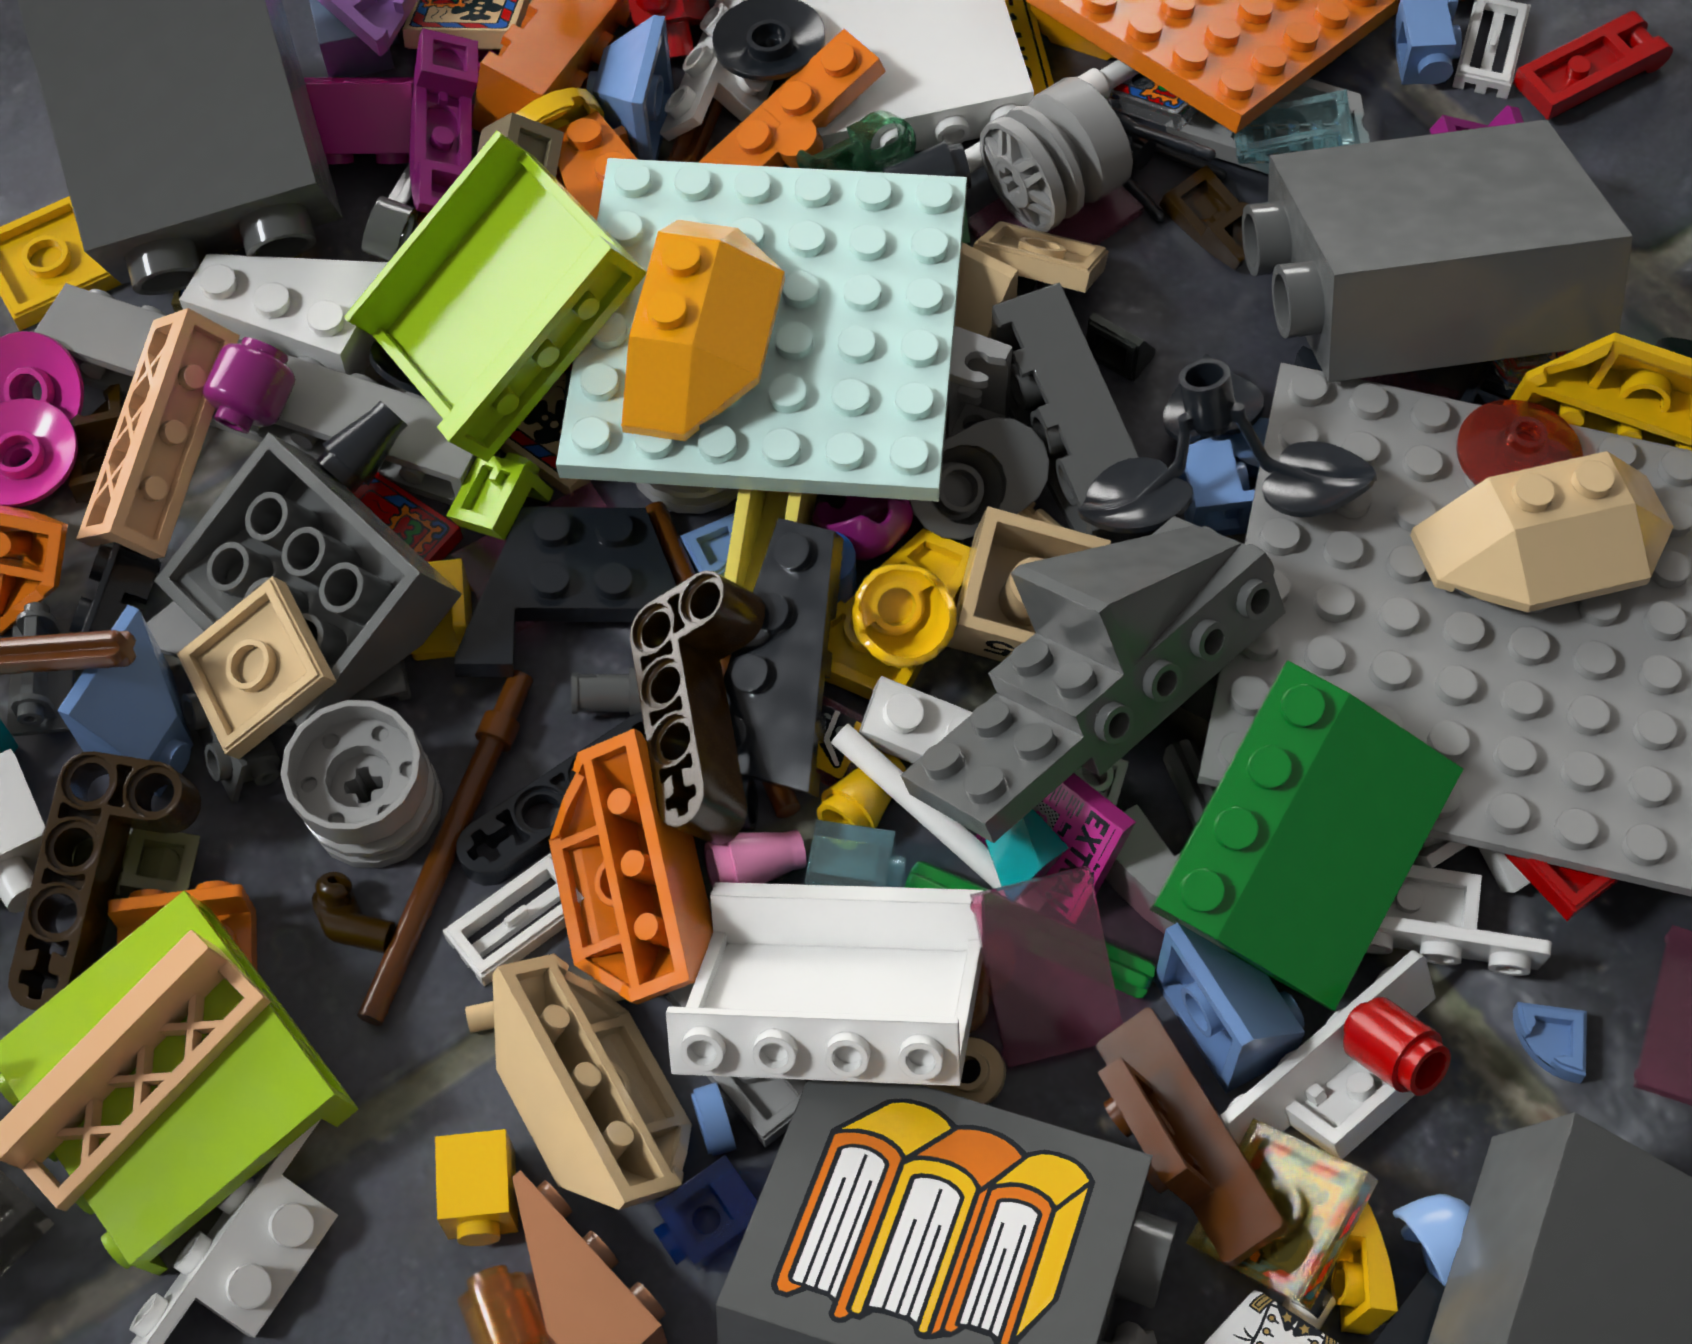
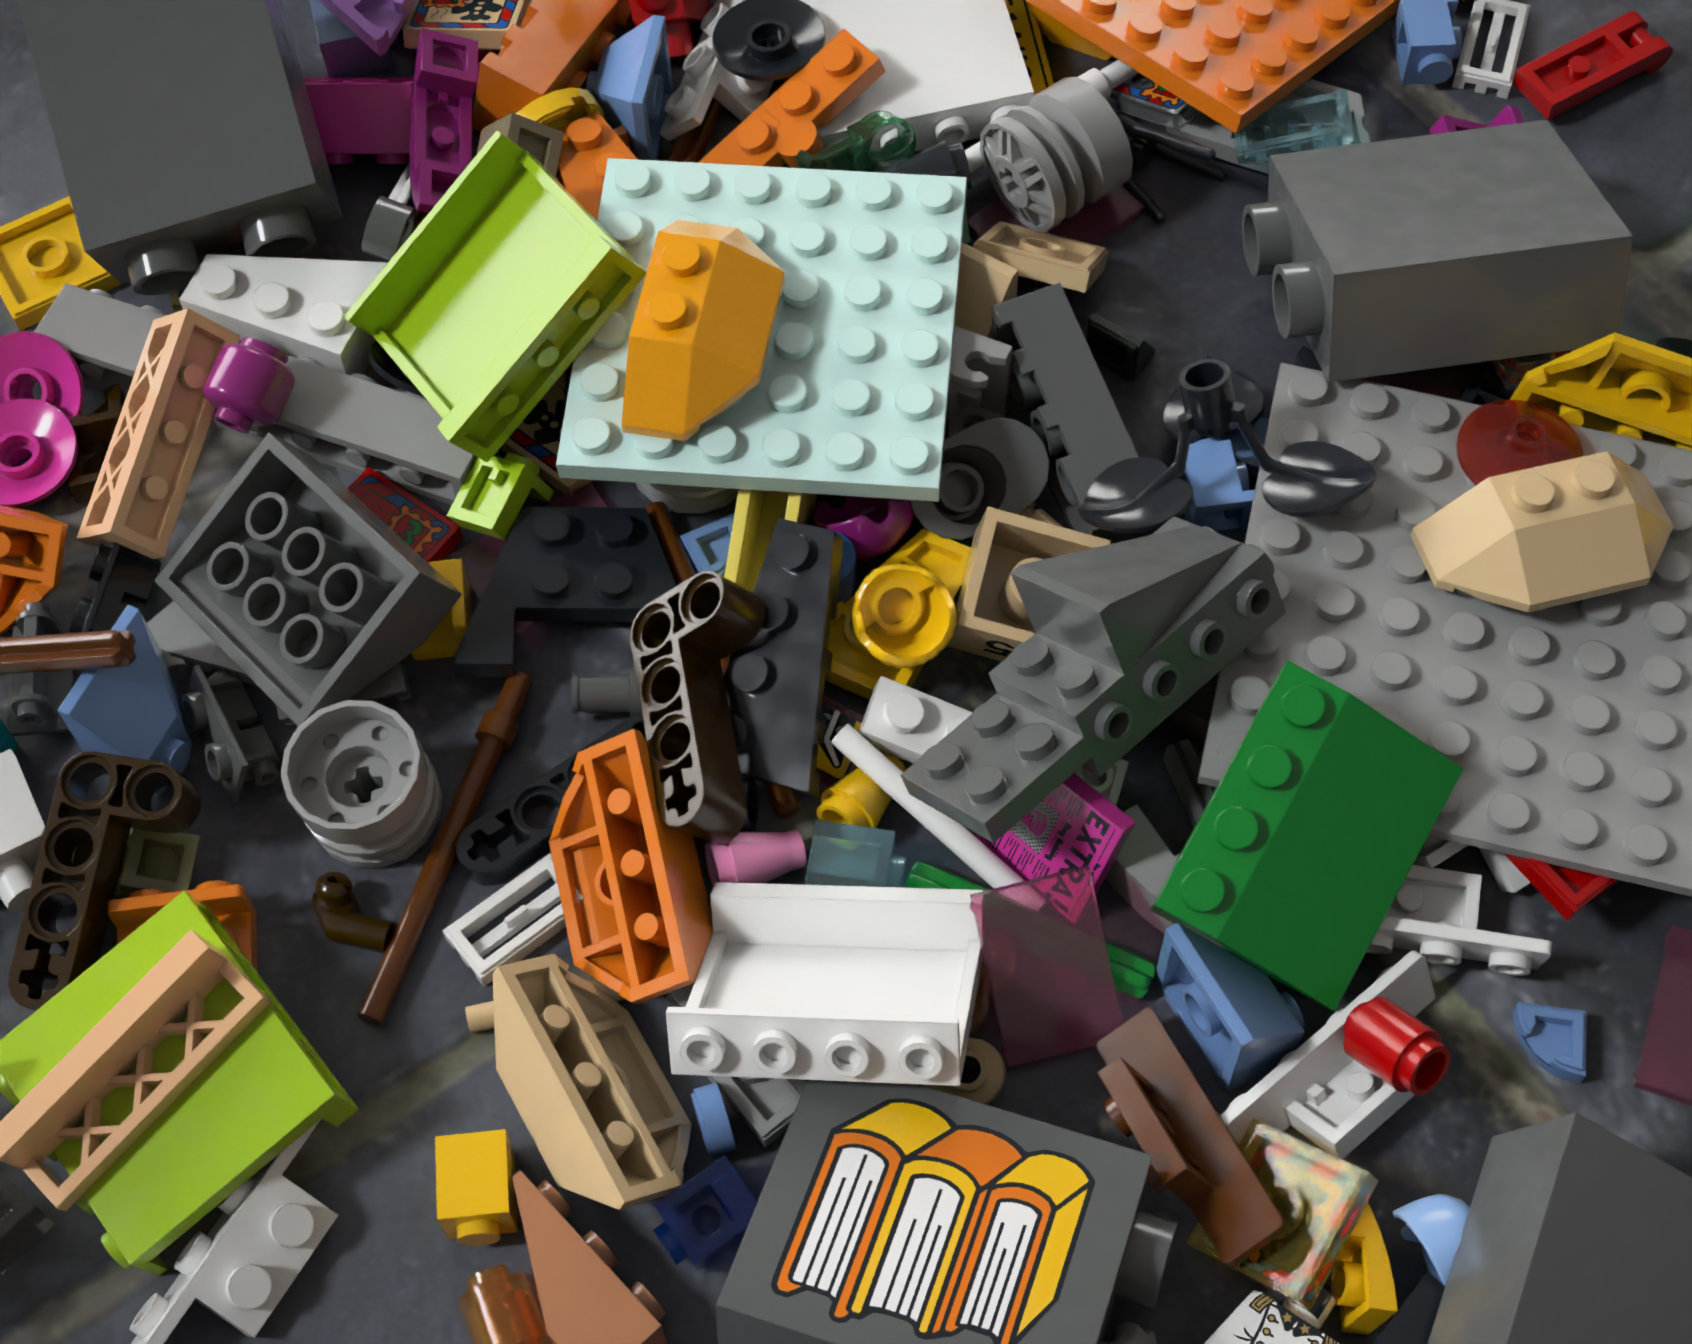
(256, 667): tan tile -> none
(362, 446): black cone -> none
(1026, 850): teal slope -> none
(1208, 215): dark brown slope -> none

